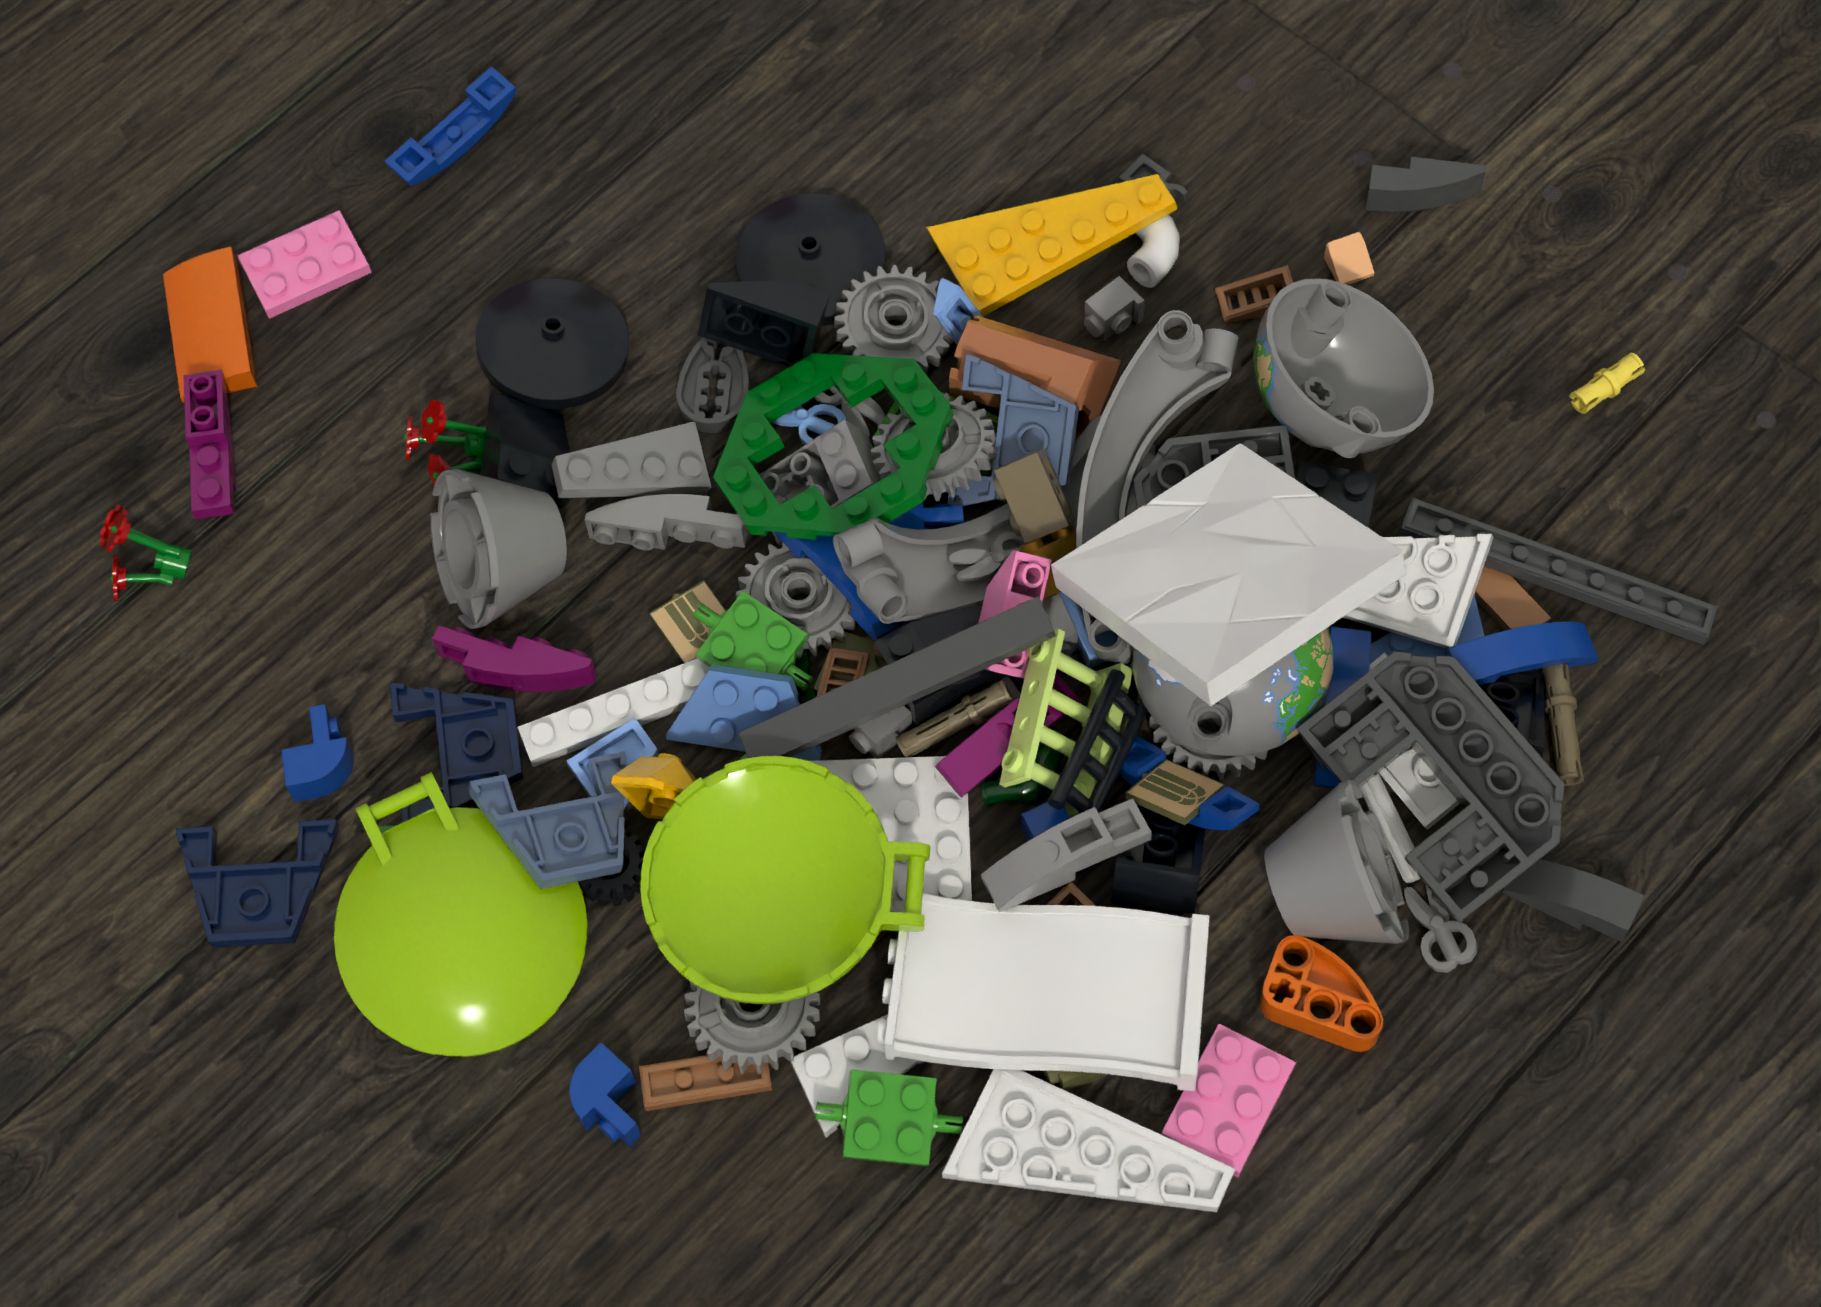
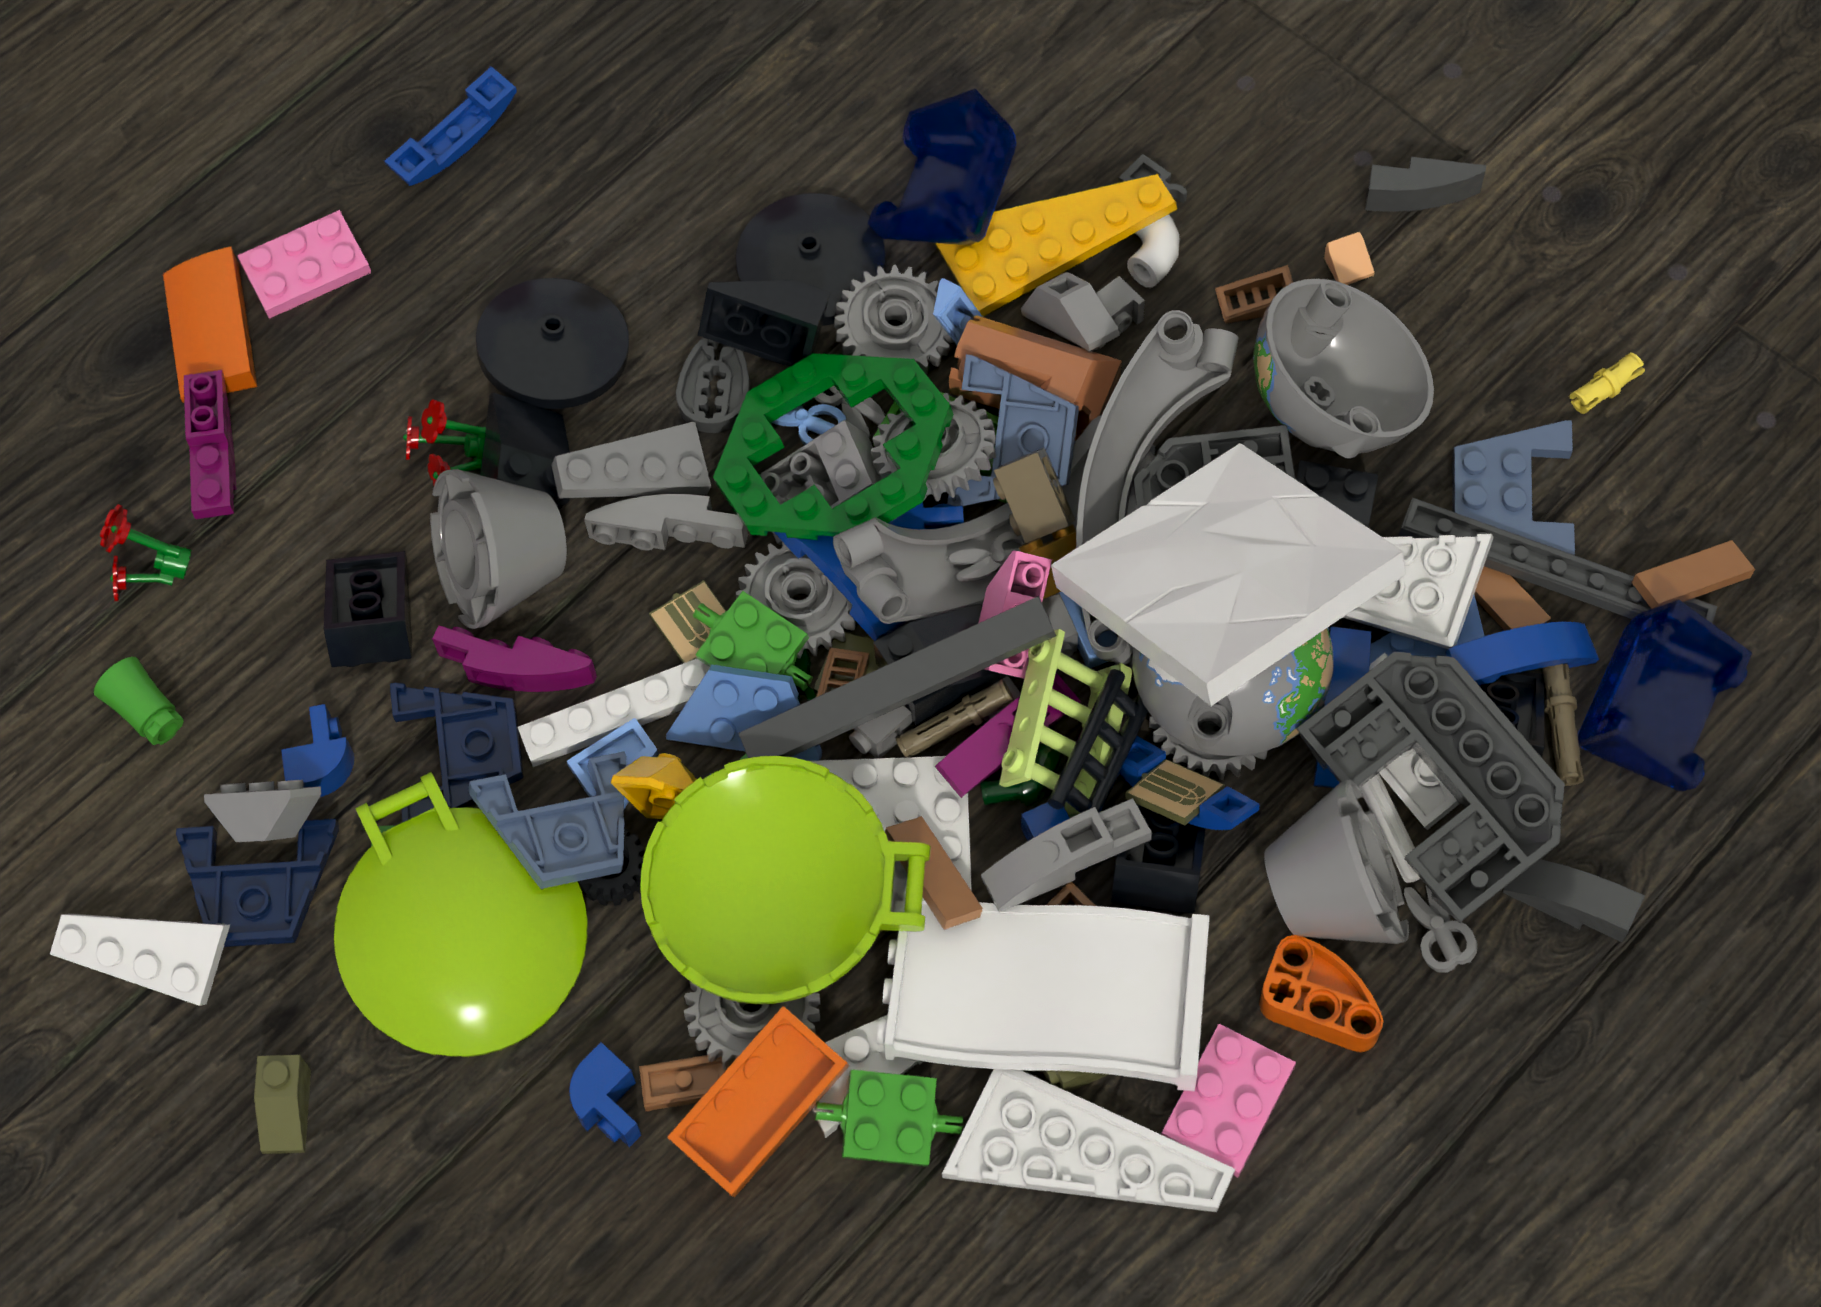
(138, 701): none -> bright green plant
(153, 953): none -> white wing
(262, 810): none -> light grey slope
(282, 1103): none -> olive slope
(367, 609): none -> black slope
(758, 1101): none -> orange slope
(943, 885): none -> medium nougat tile
(957, 176): none -> clear blue windscreen
(1072, 311): none -> light grey slope
(1496, 482): none -> sand blue wing
(1662, 694): none -> clear blue windscreen
(1693, 575): none -> medium nougat tile

